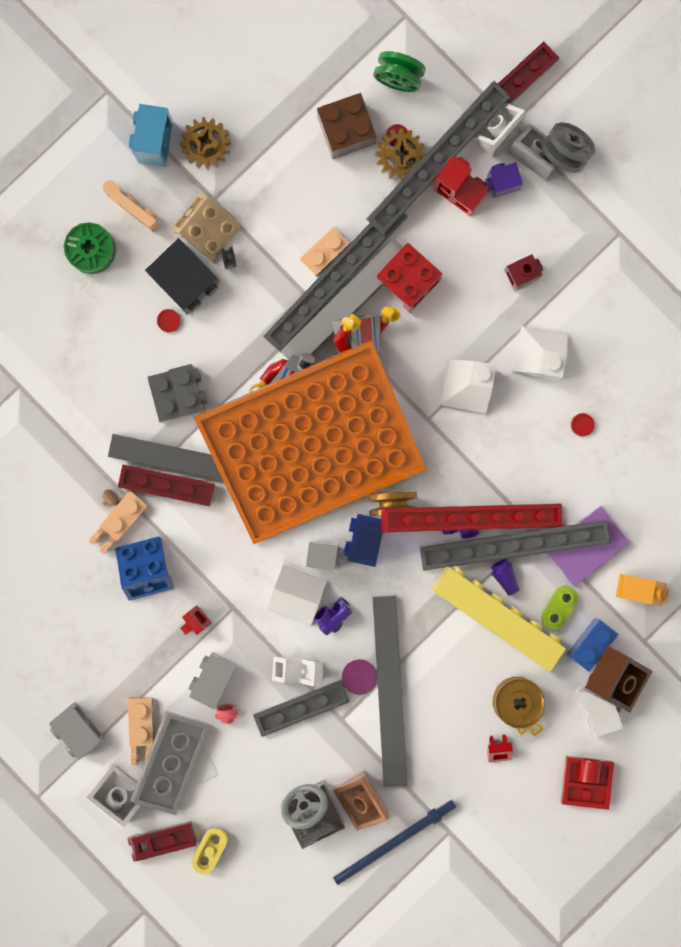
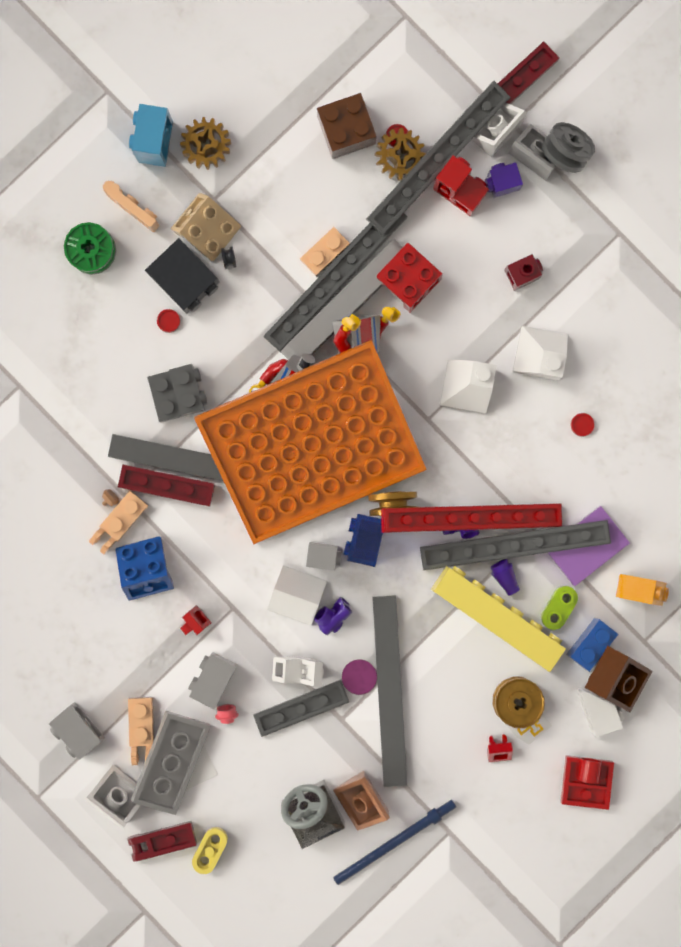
(399, 71): green wheel -> none

